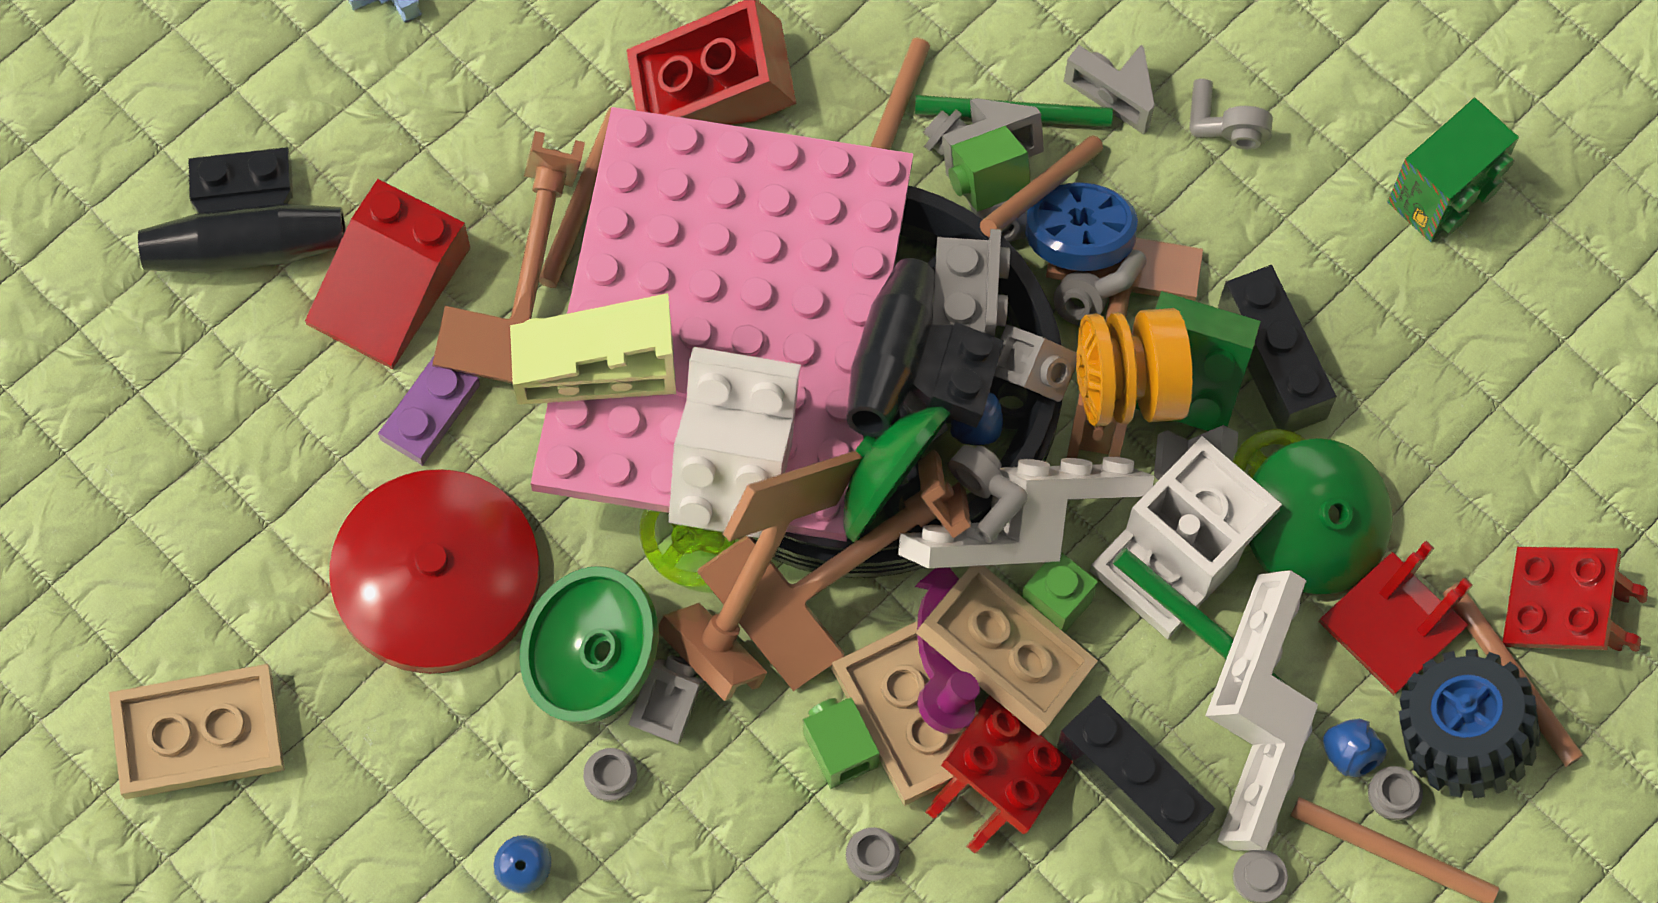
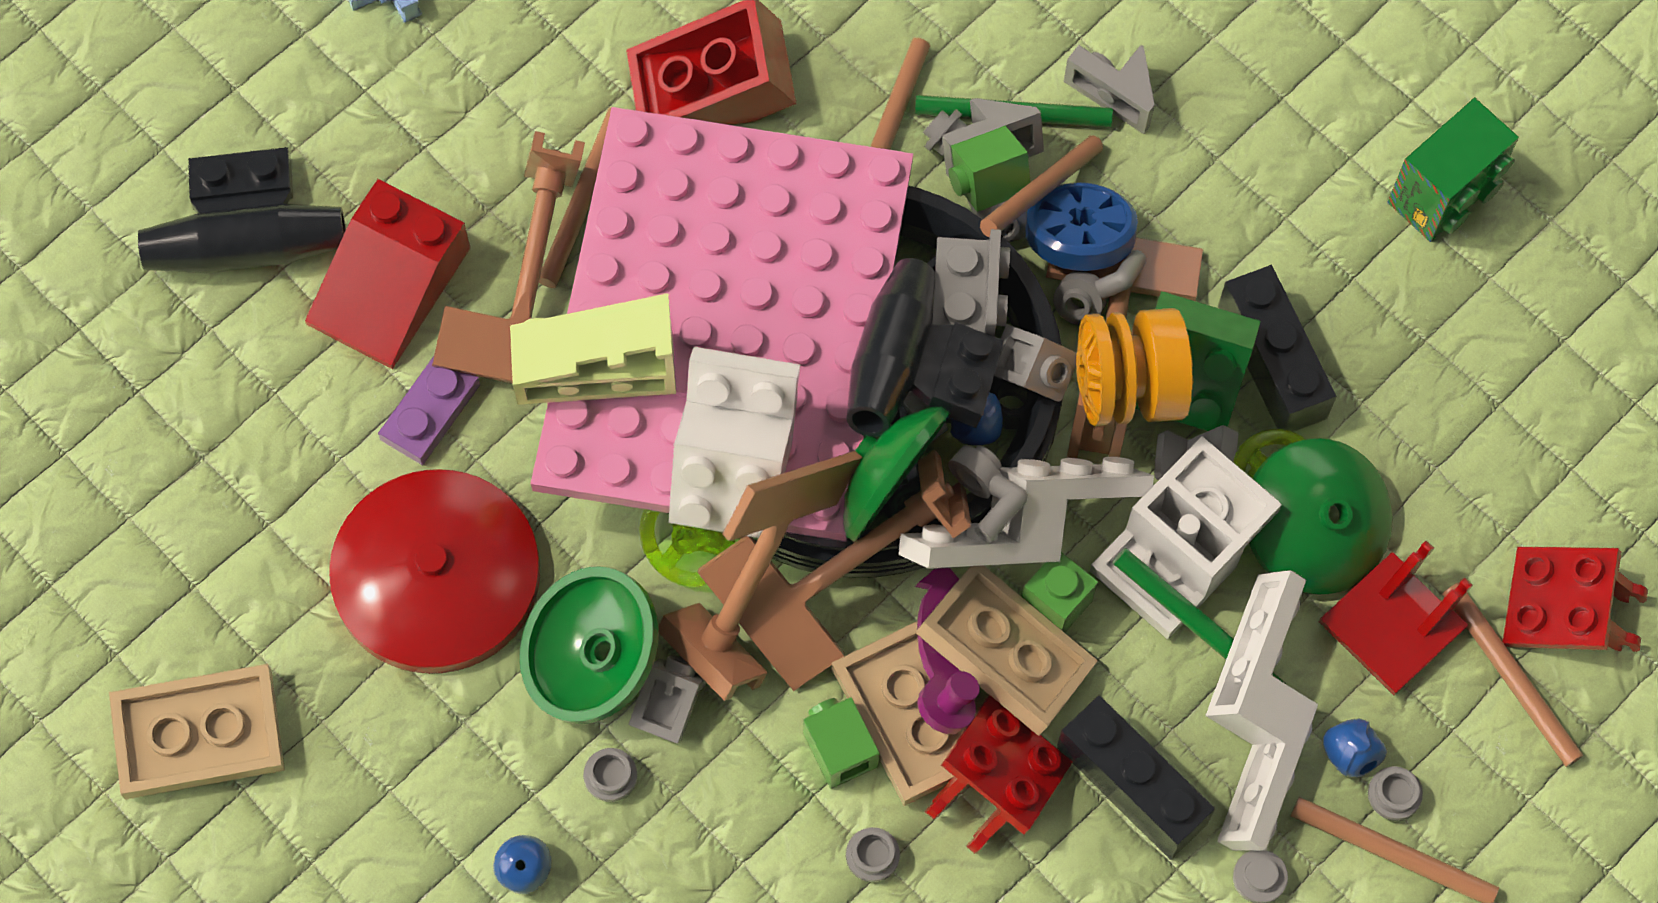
(1241, 125): light grey plate -> none
(1469, 723): black wheel -> none

